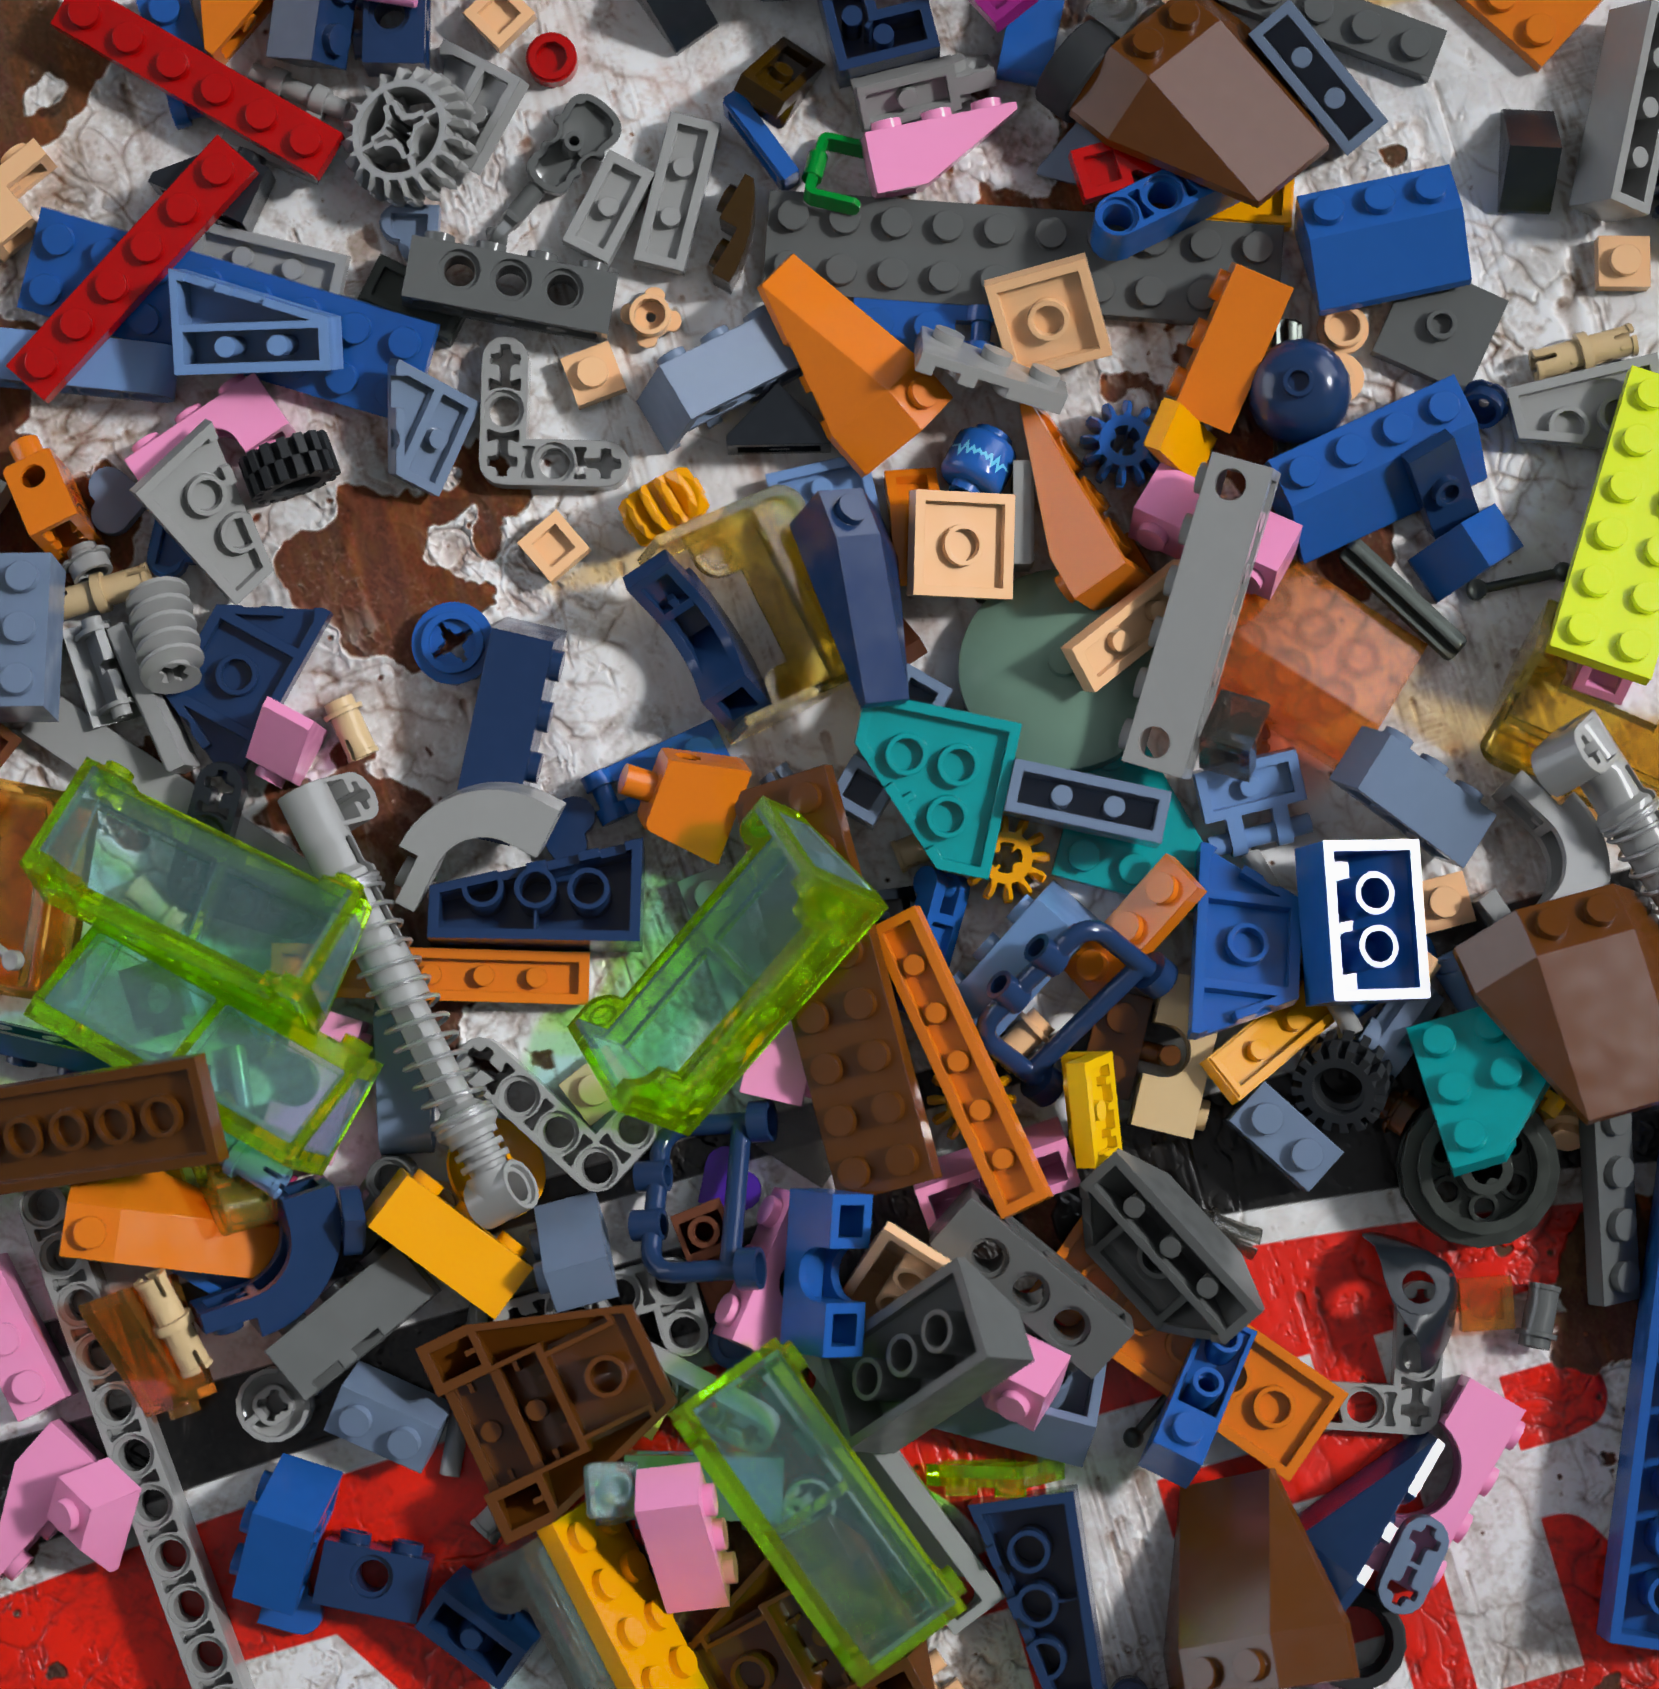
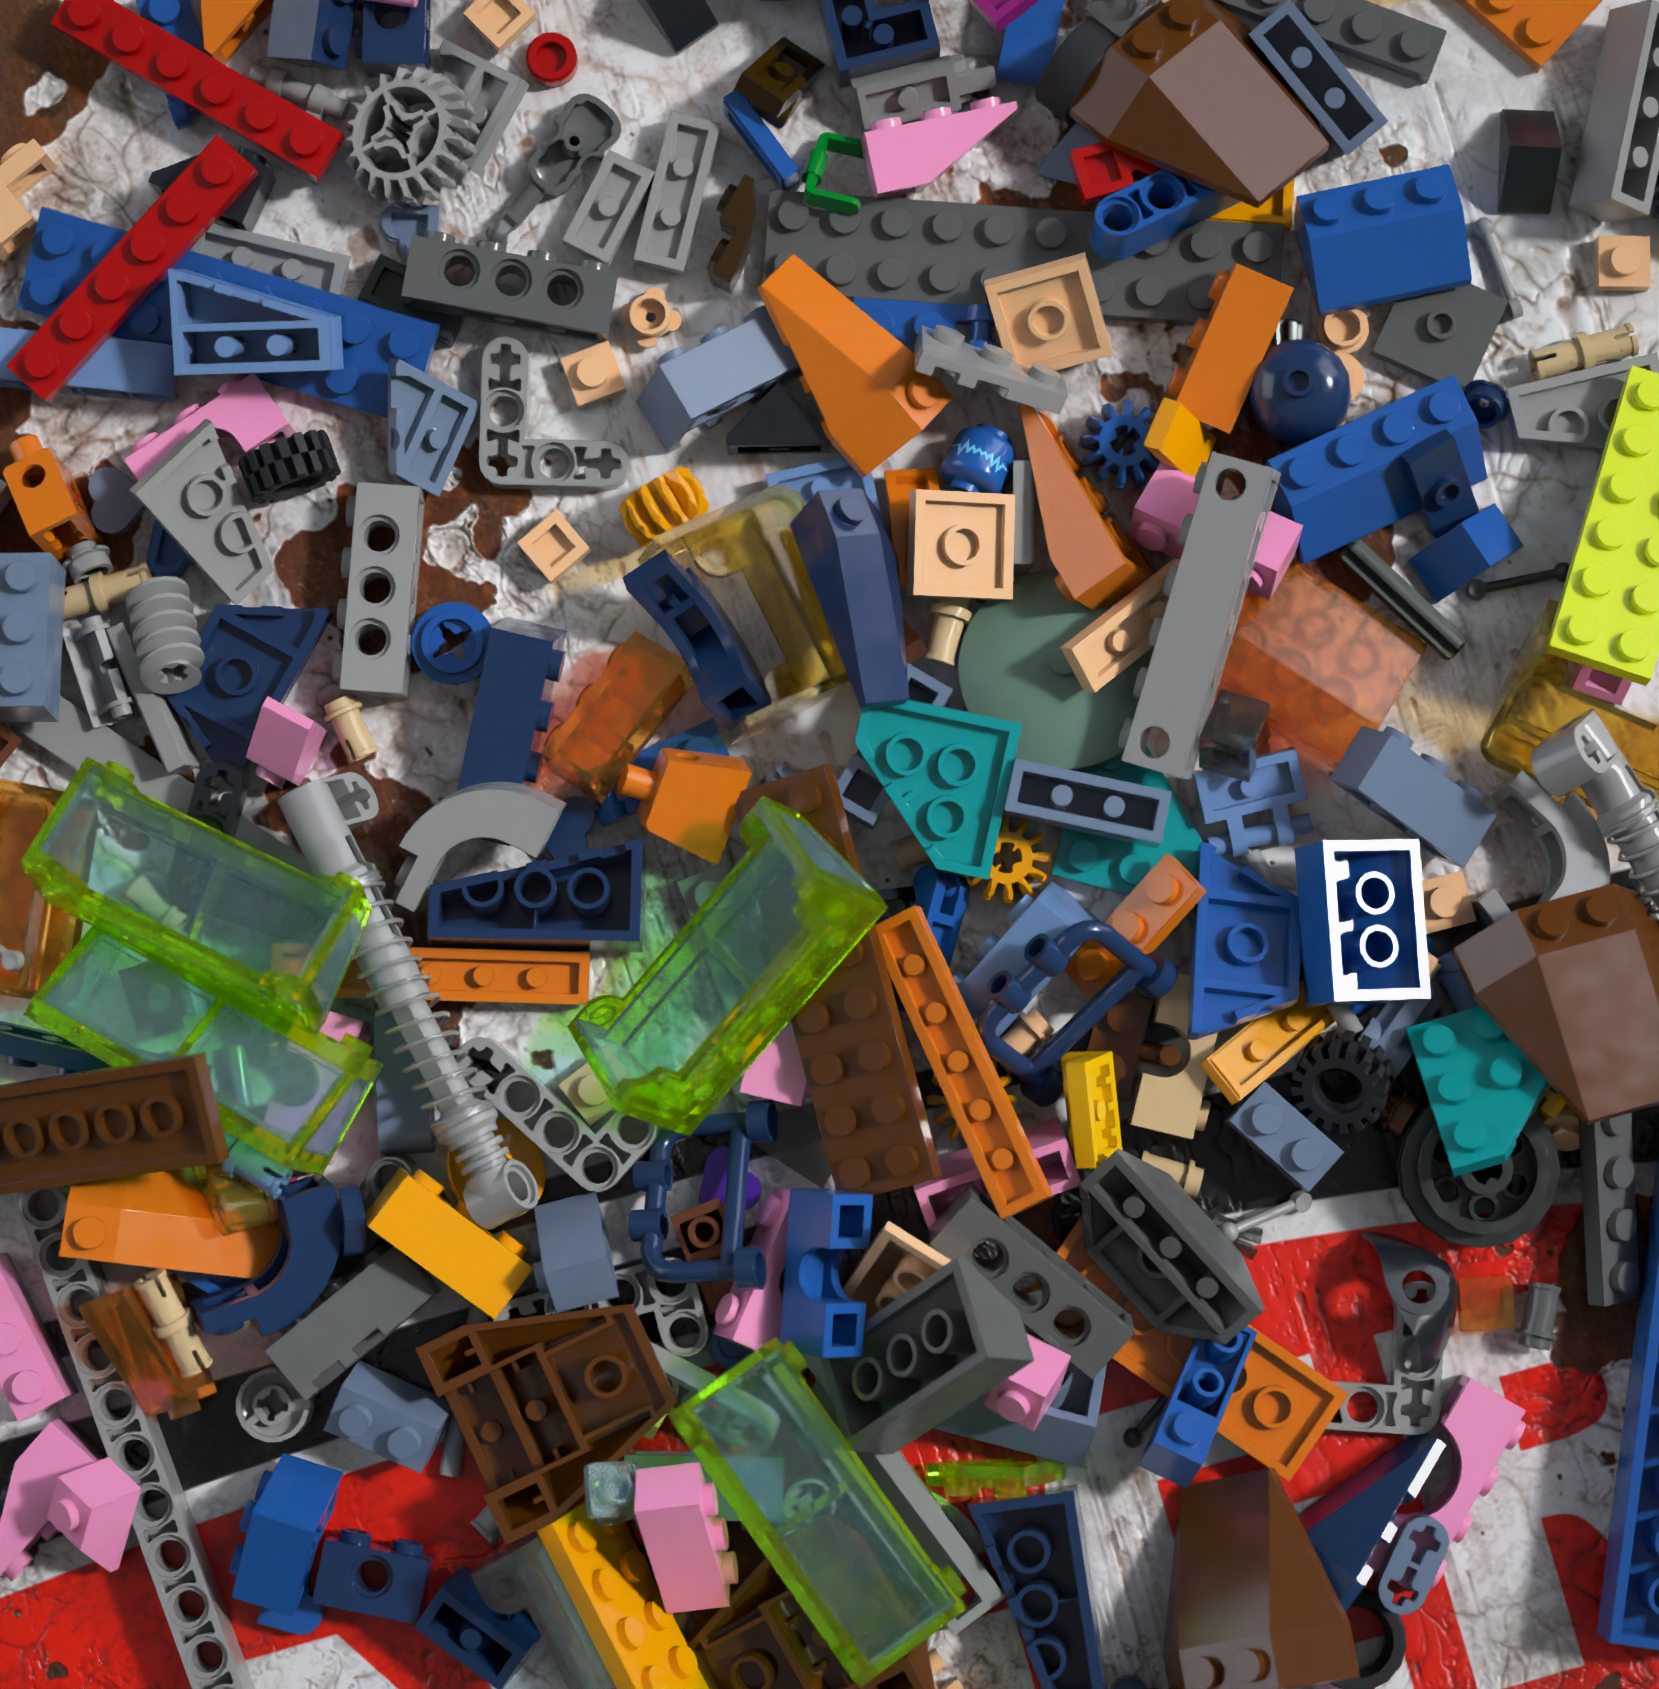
(389, 670): none -> light grey brick
(616, 716): none -> clear orange brick
(946, 631): none -> tan pin
(1185, 1175): none -> tan pin
(1299, 1201): none -> light grey hinge
(1484, 228): none -> light grey hinge

